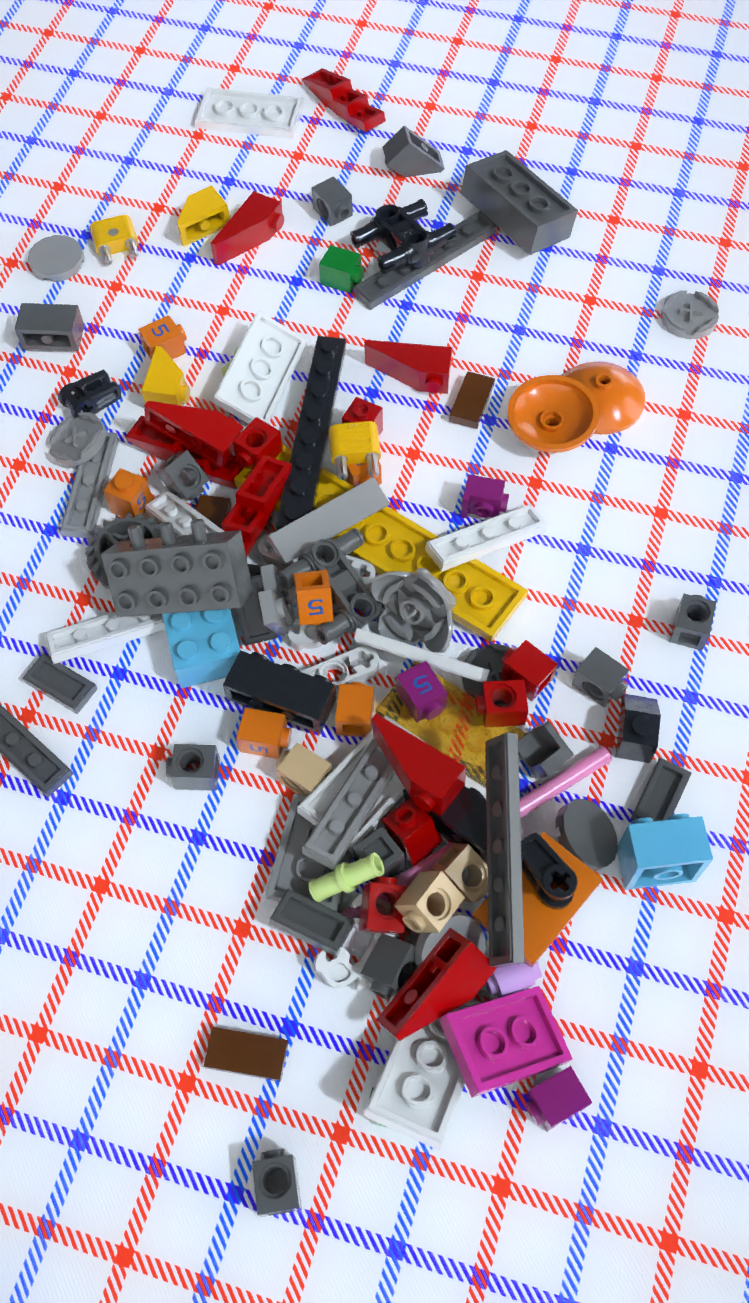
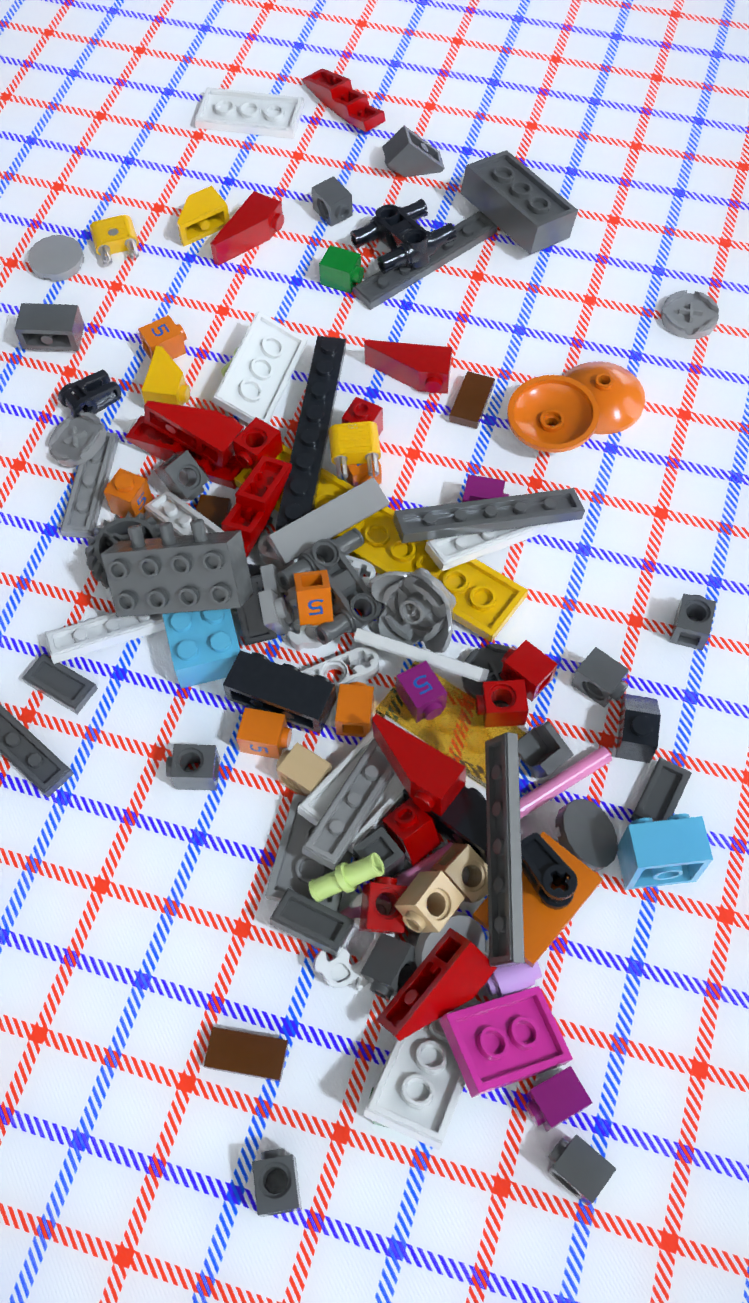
(487, 515): none -> dark grey plate
(580, 1168): none -> dark grey brick

